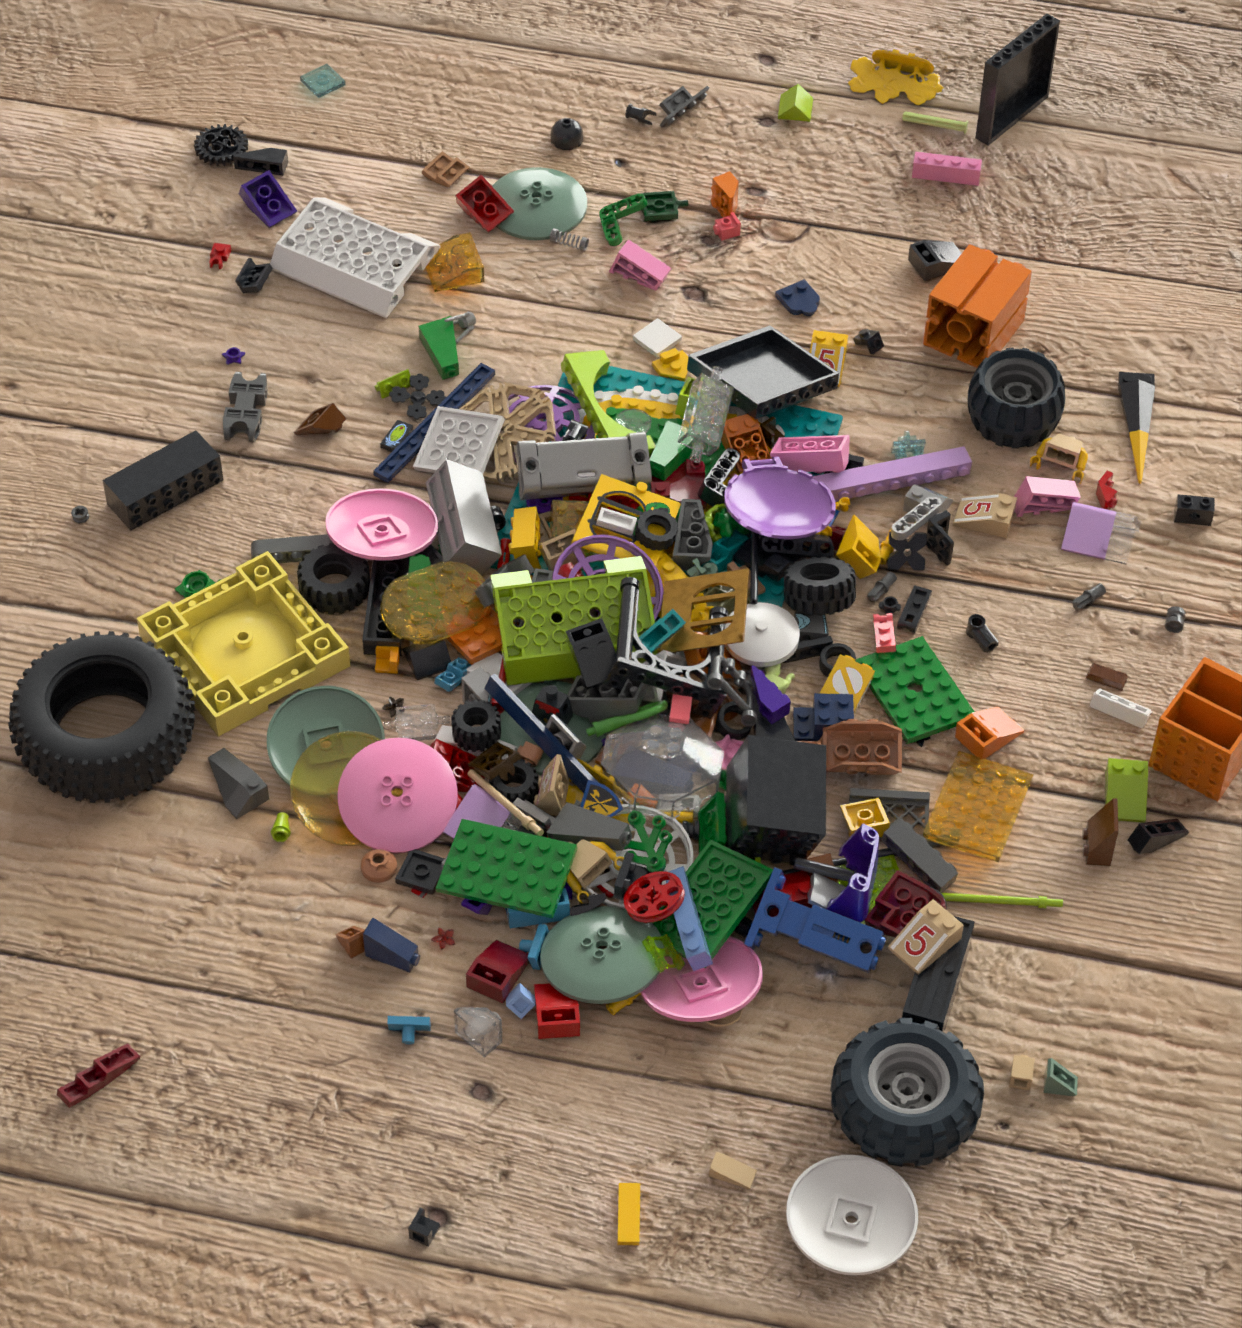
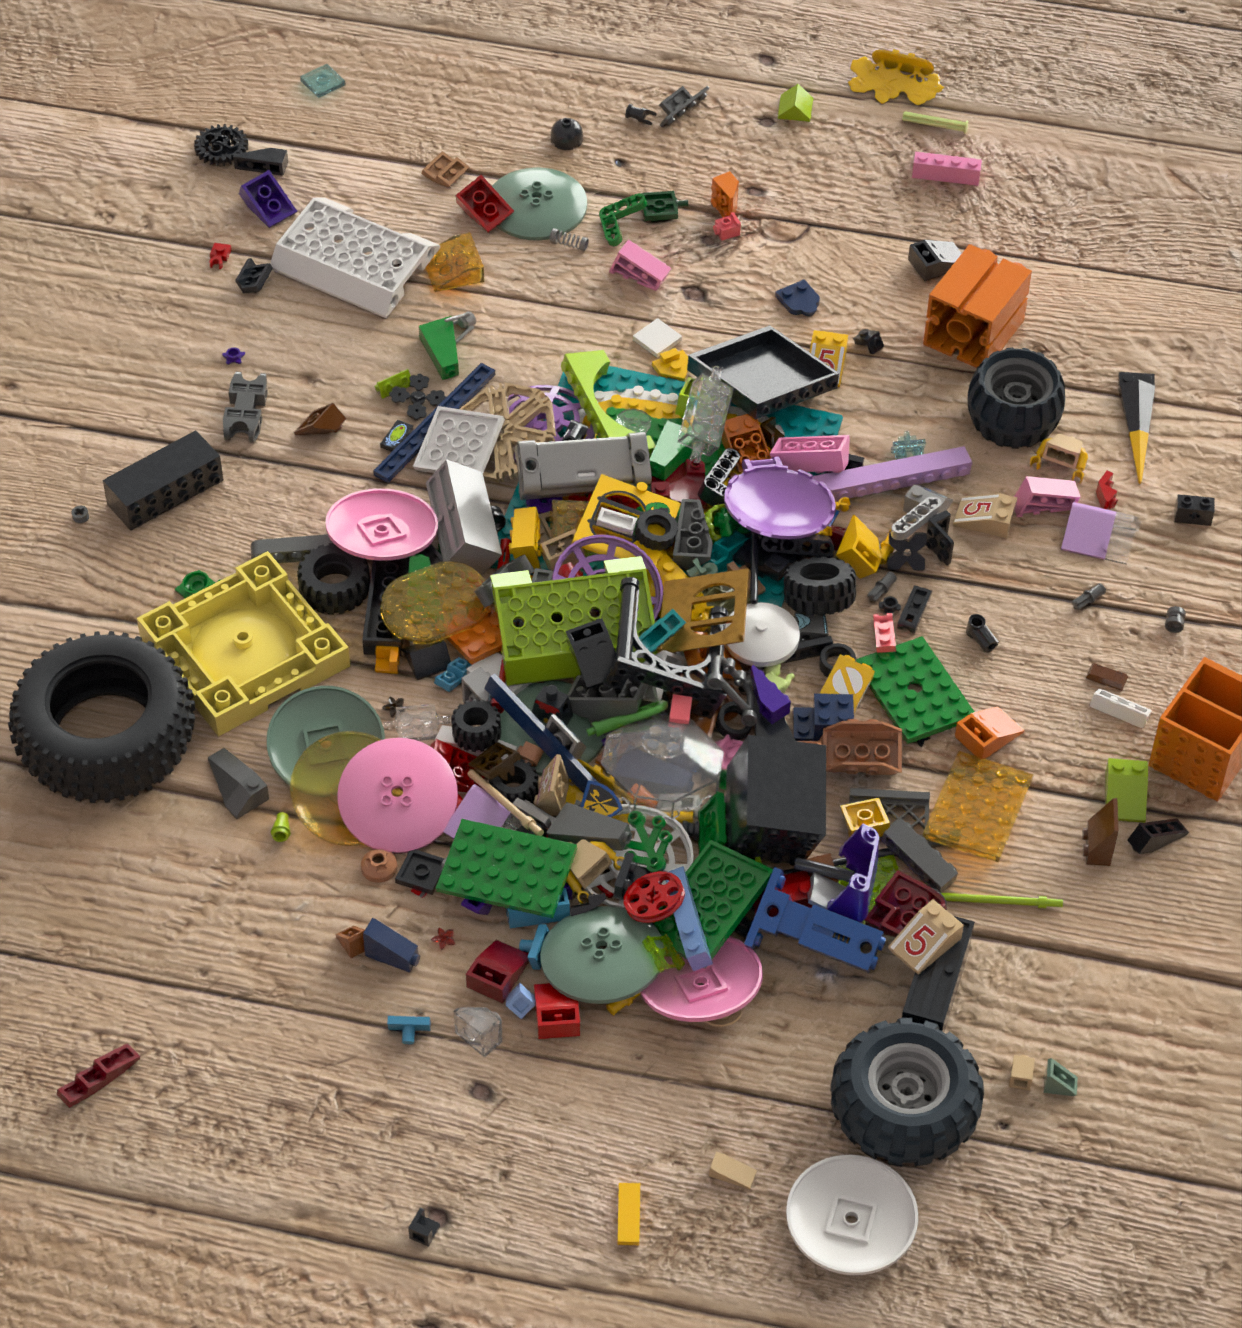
(1017, 79): black panel -> none

